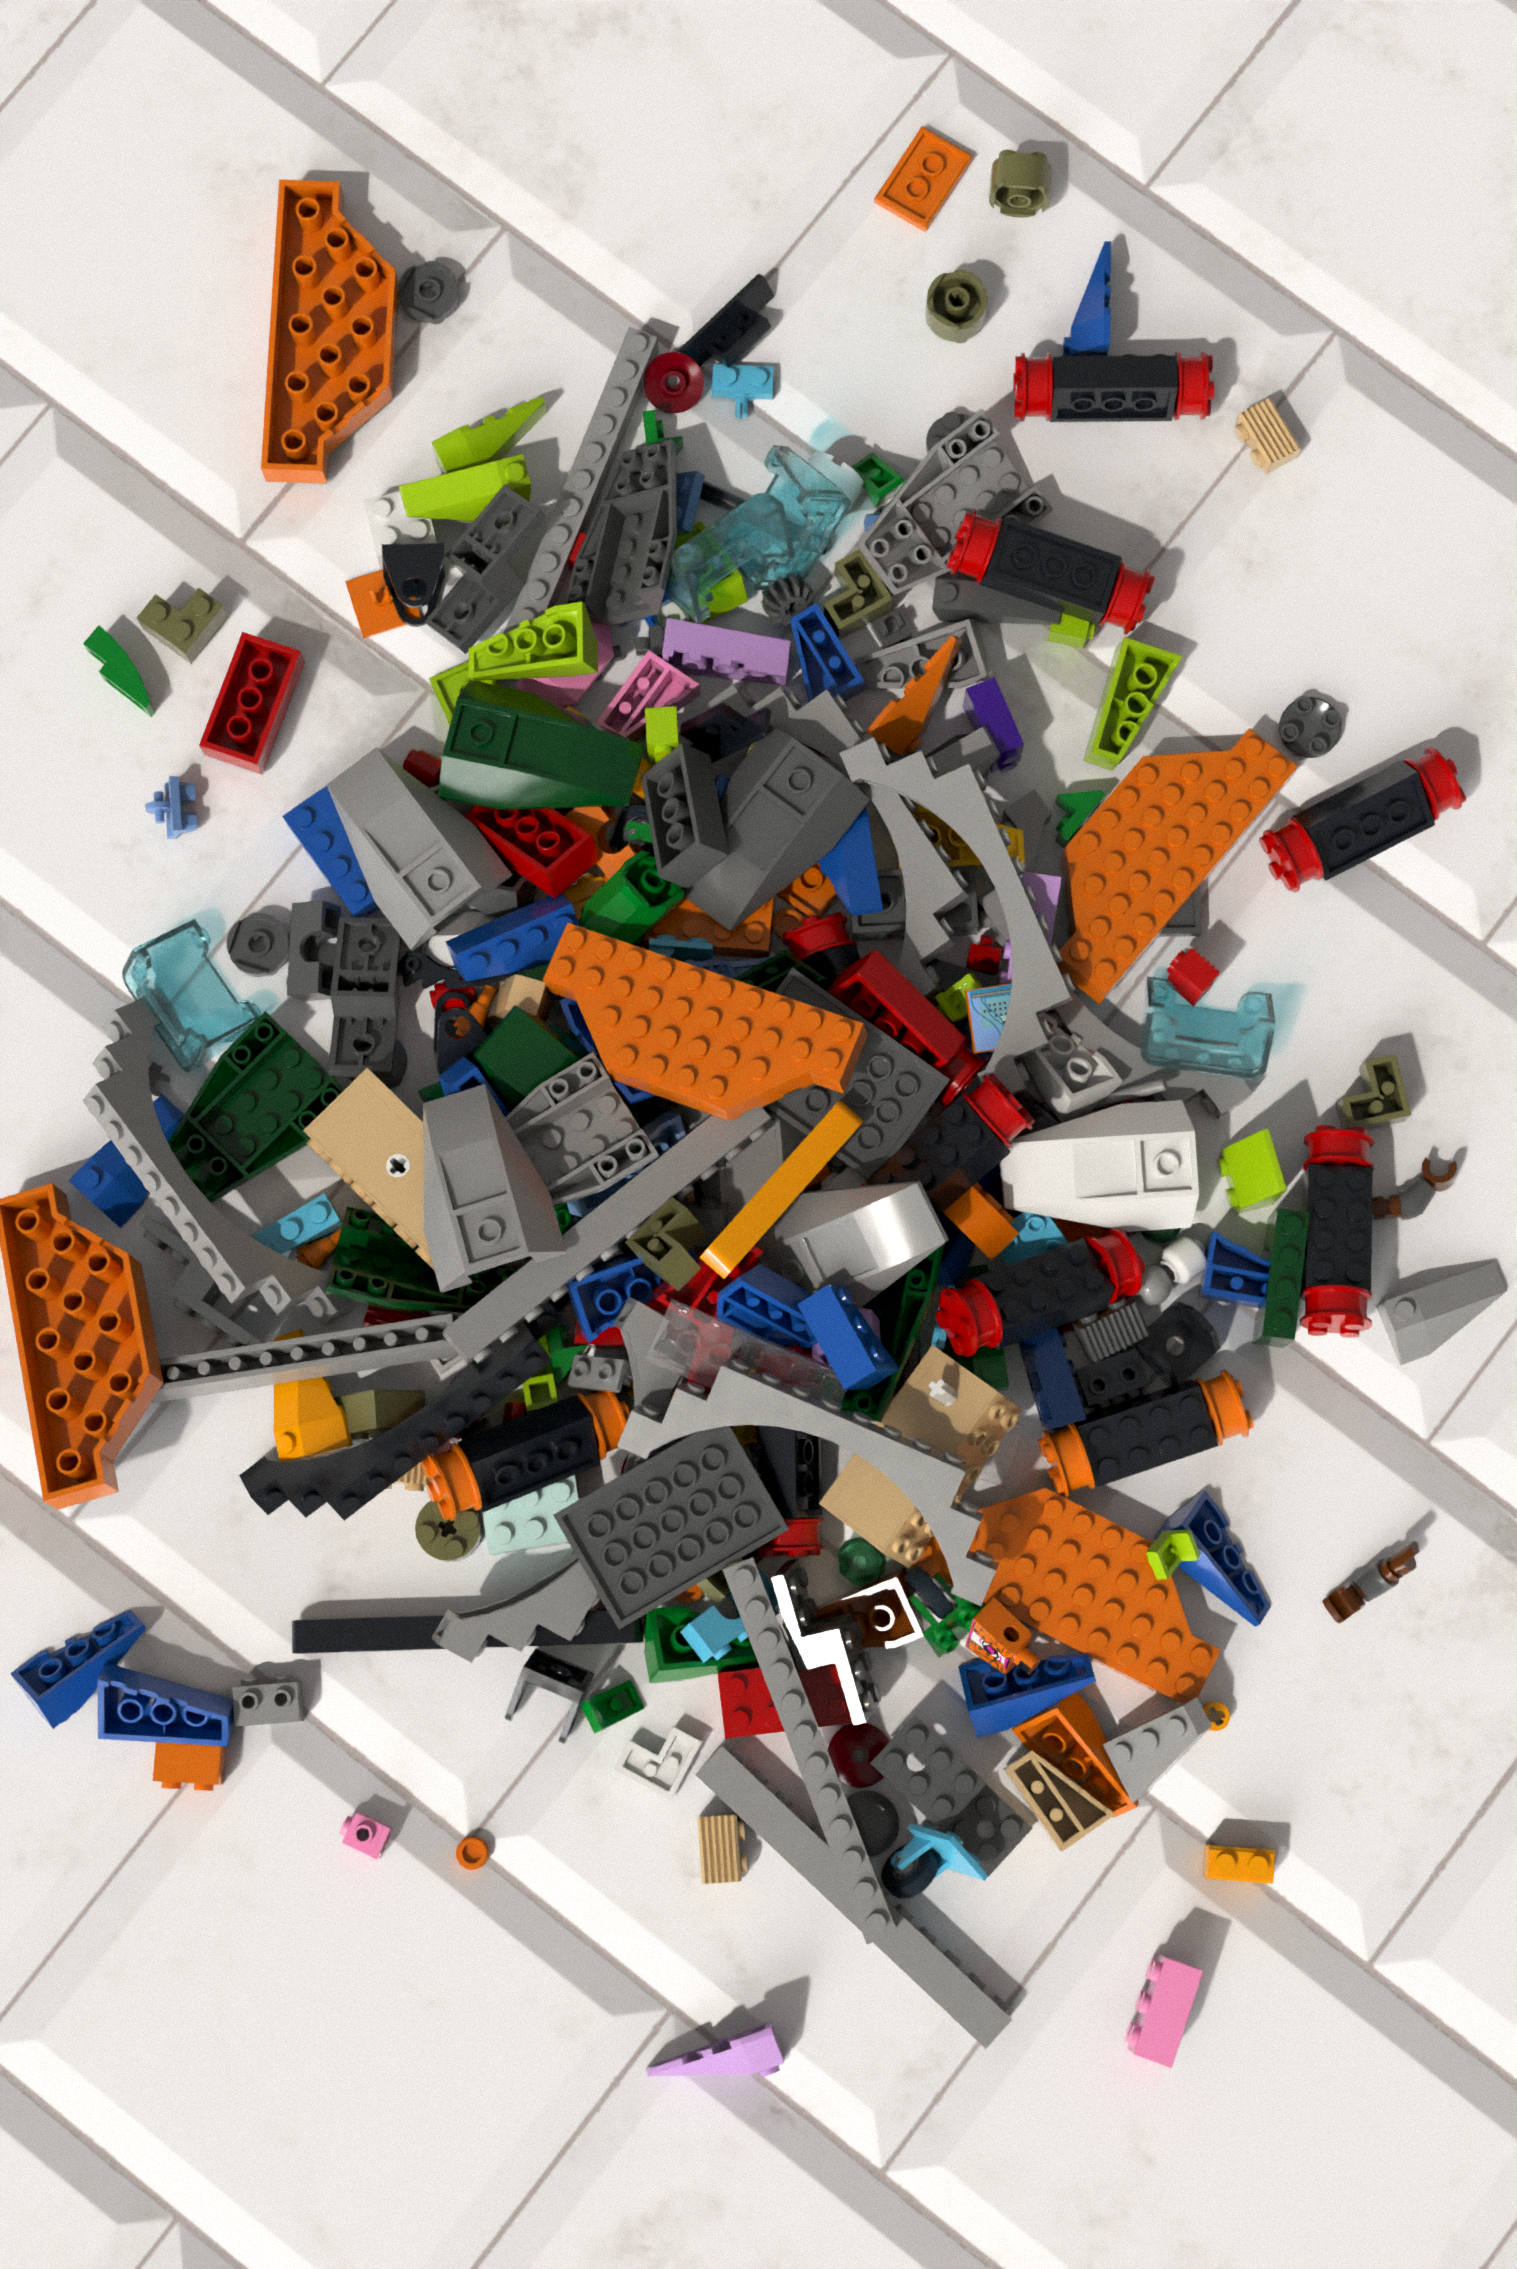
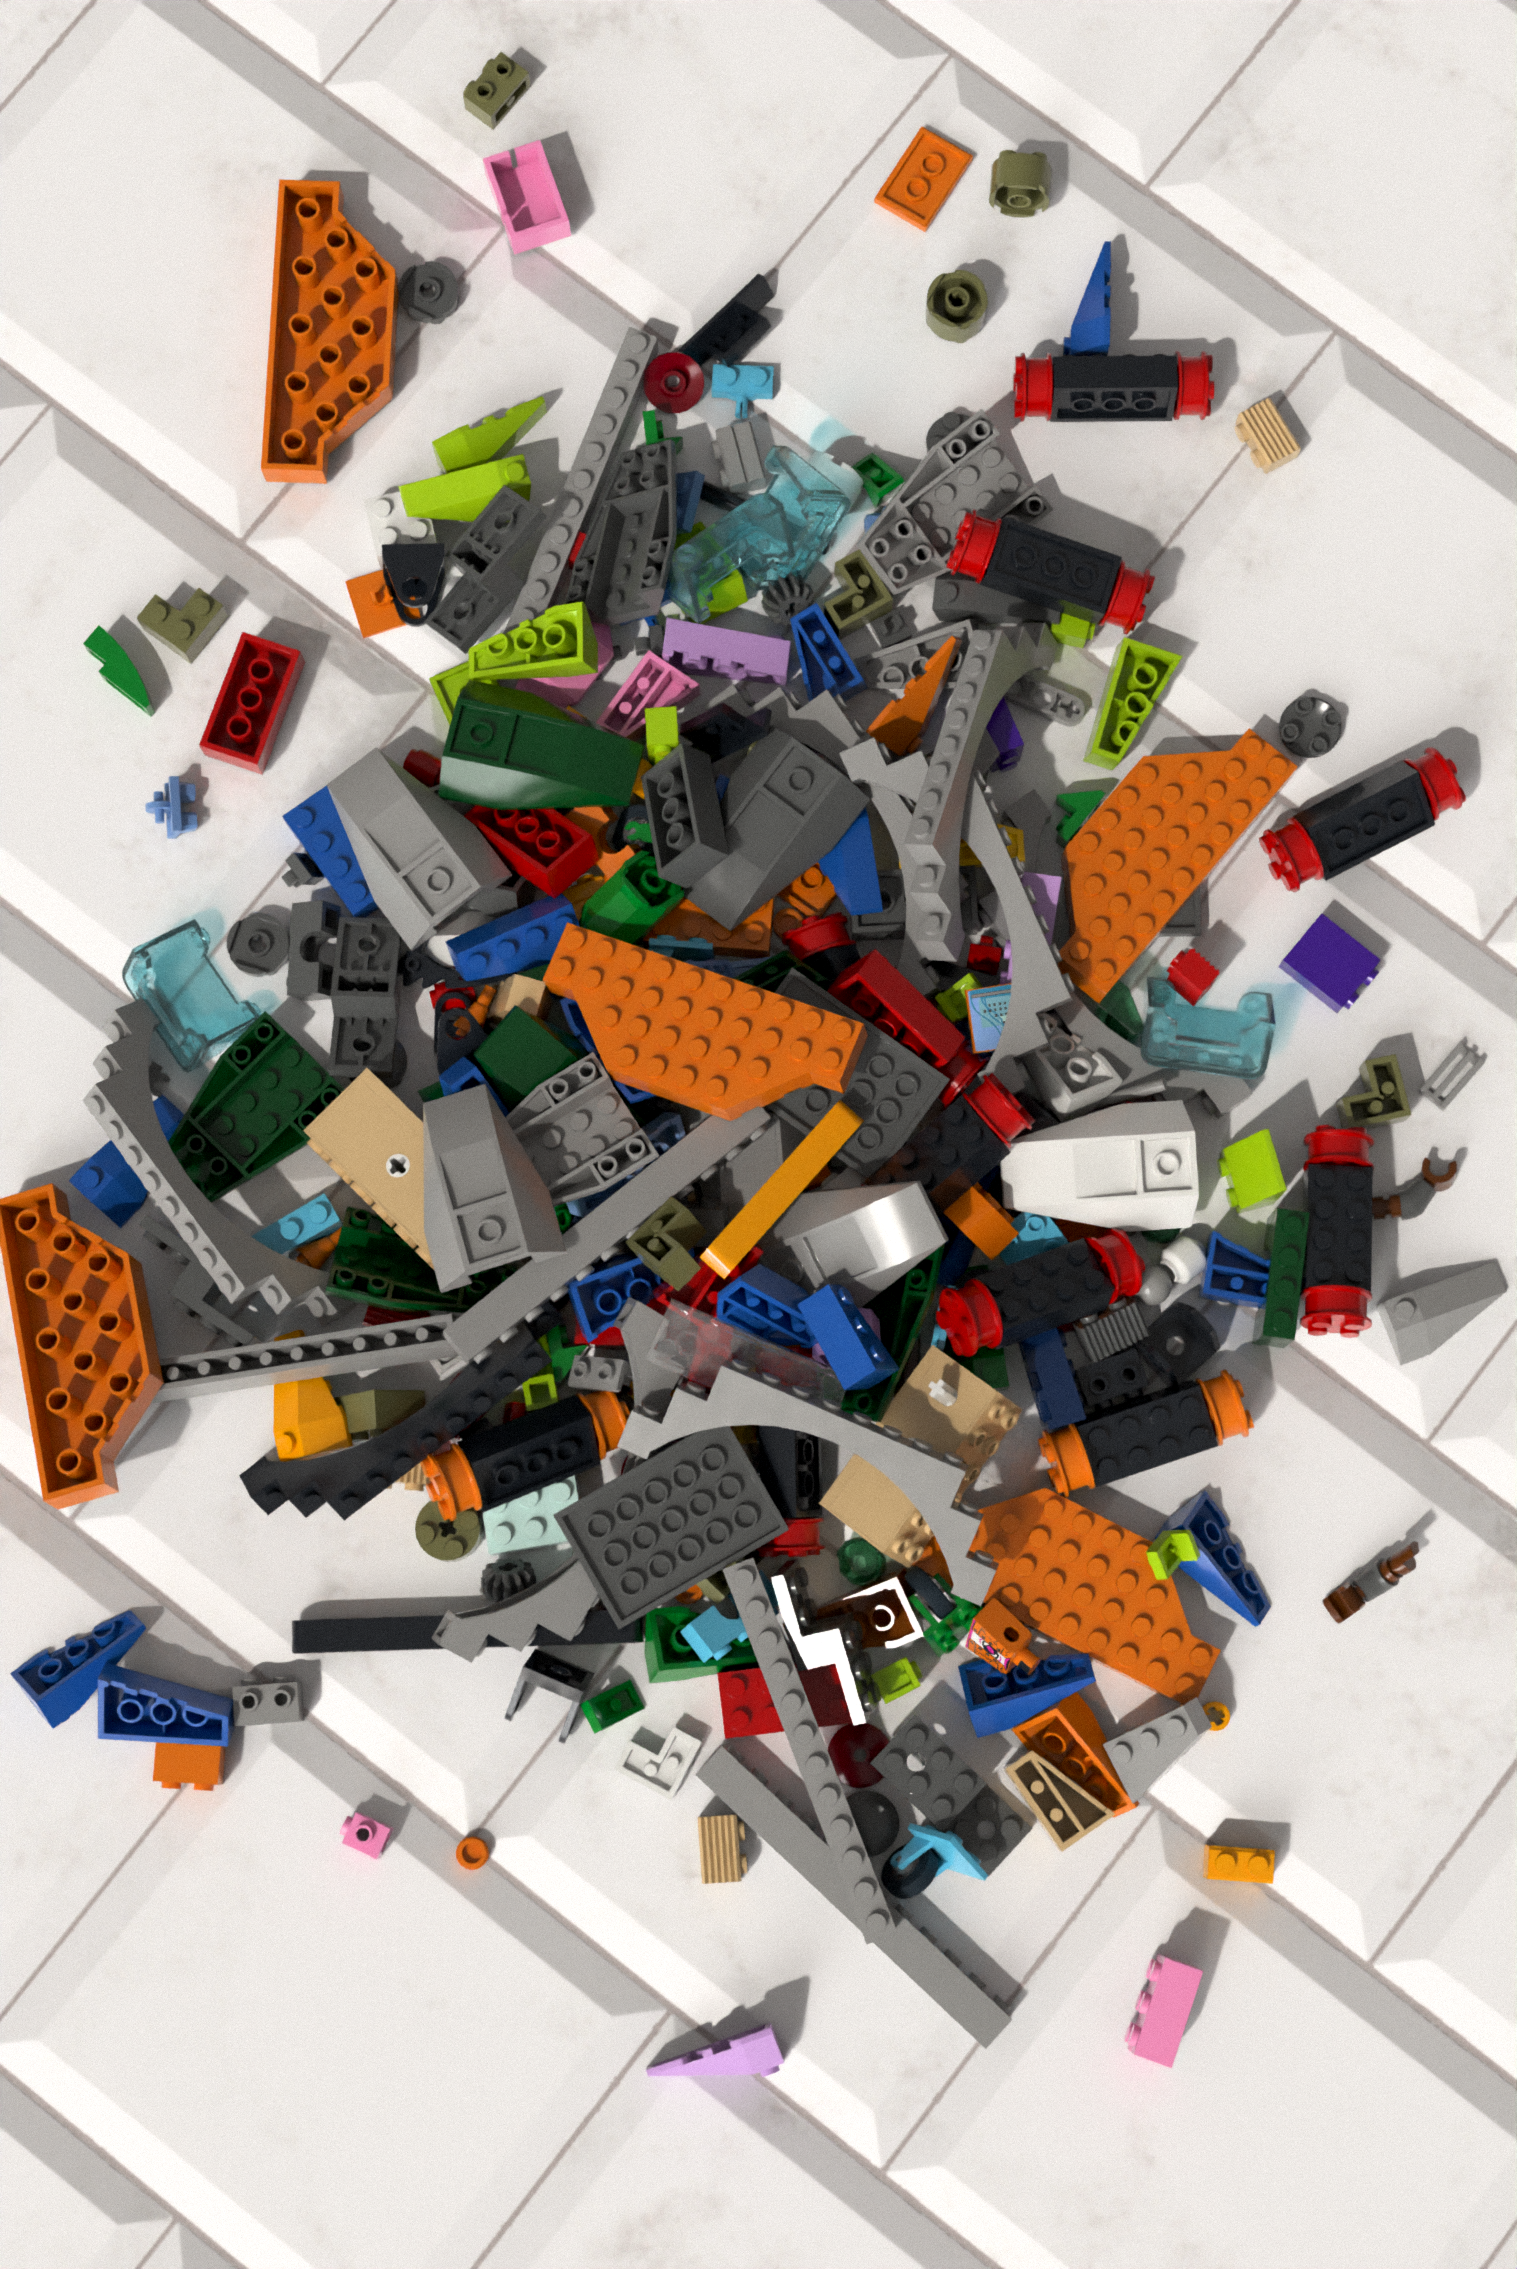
(302, 871): none -> dark grey tile
(496, 90): none -> olive brick
(506, 1578): none -> dark grey gear
(527, 197): none -> bright pink piece
(740, 458): none -> light grey brick
(897, 1679): none -> lime bracket
(934, 834): none -> light grey arch
(1032, 686): none -> light grey beam
(1120, 1013): none -> clear green tile
(1330, 964): none -> dark purple brick
(1468, 1057): none -> light grey tile

